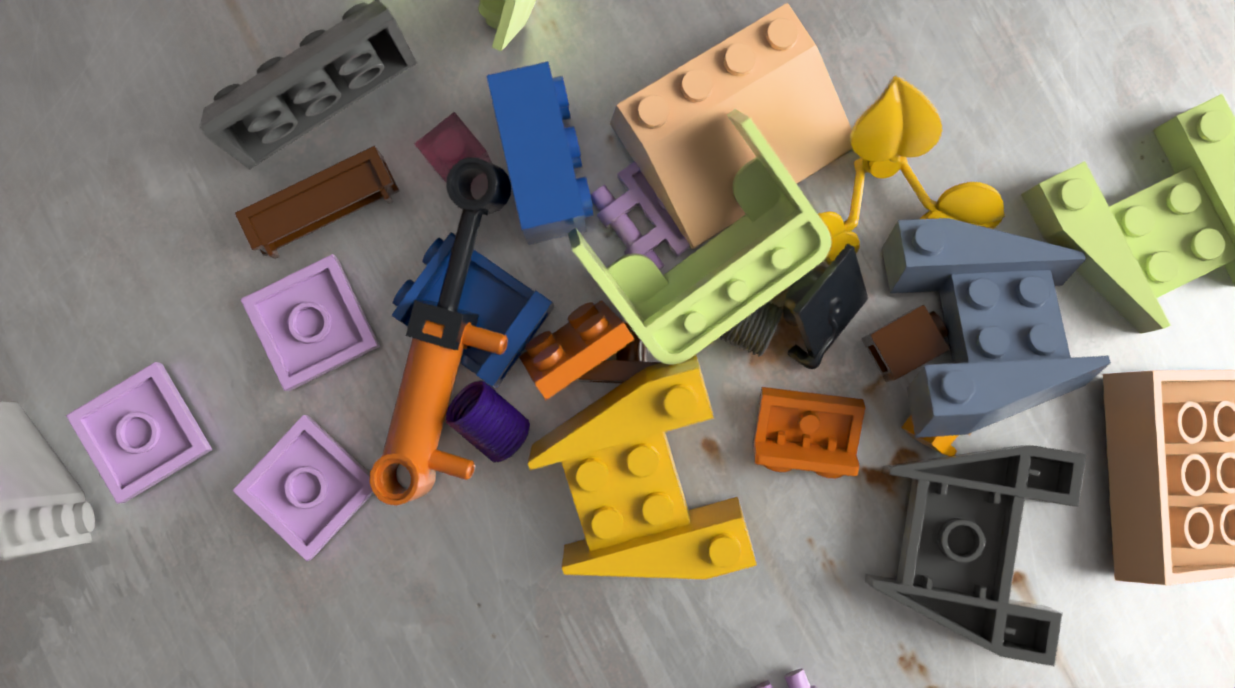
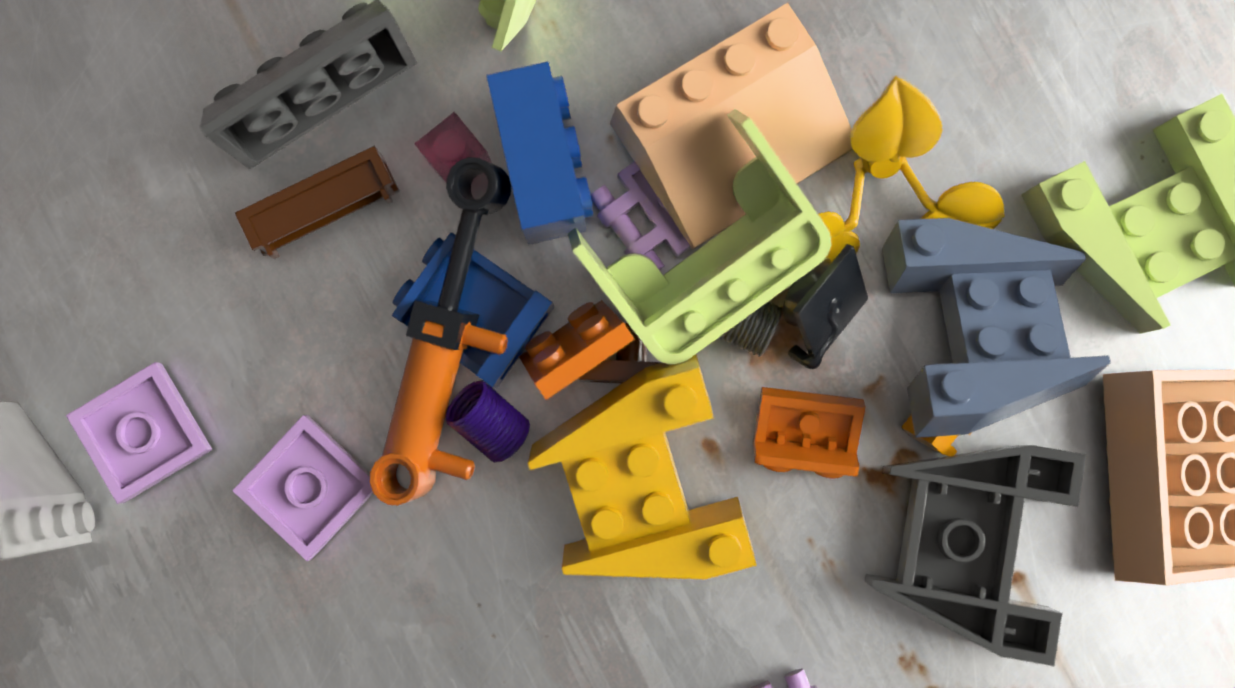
(310, 323): lavender plate -> none
(907, 342): reddish brown brick -> none

